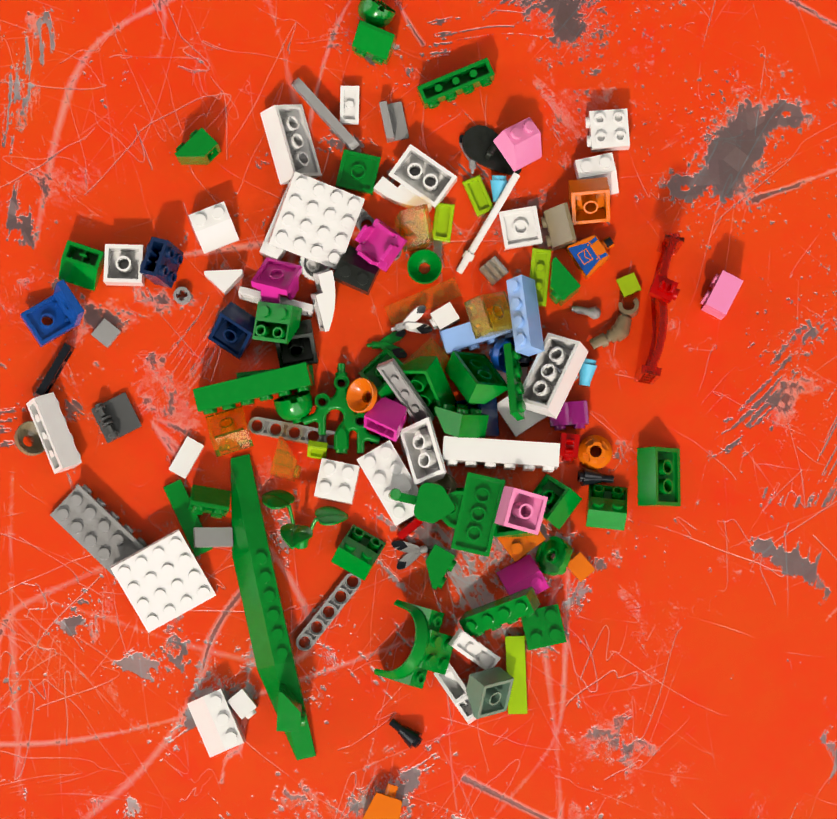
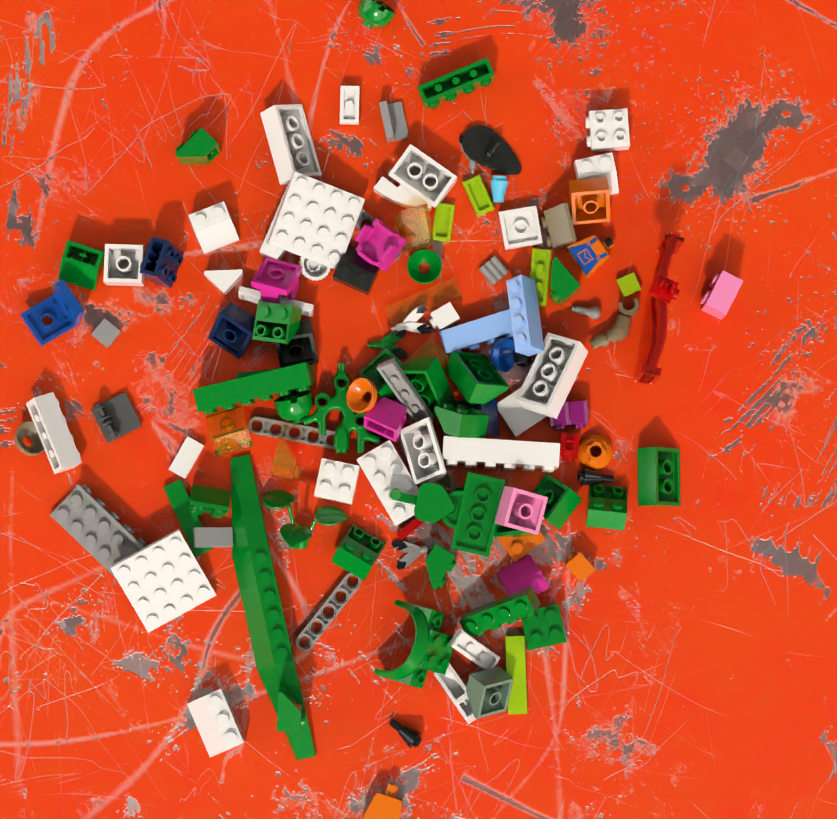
(55, 370): black tile -> none
(178, 292): light grey bush -> none
(243, 704): white brick -> none
(317, 449): lime tile -> none
(322, 111): light grey beam -> none
(324, 298): white slope -> none
(358, 172): green plate -> none
(373, 43): green slope -> none
(468, 255): white bar -> none
(489, 314): clear yellow slope -> none
(514, 385): green plate -> none
(520, 144): bright pink slope -> none
(562, 556): green plate -> none
(587, 372): medium azure cone -> none

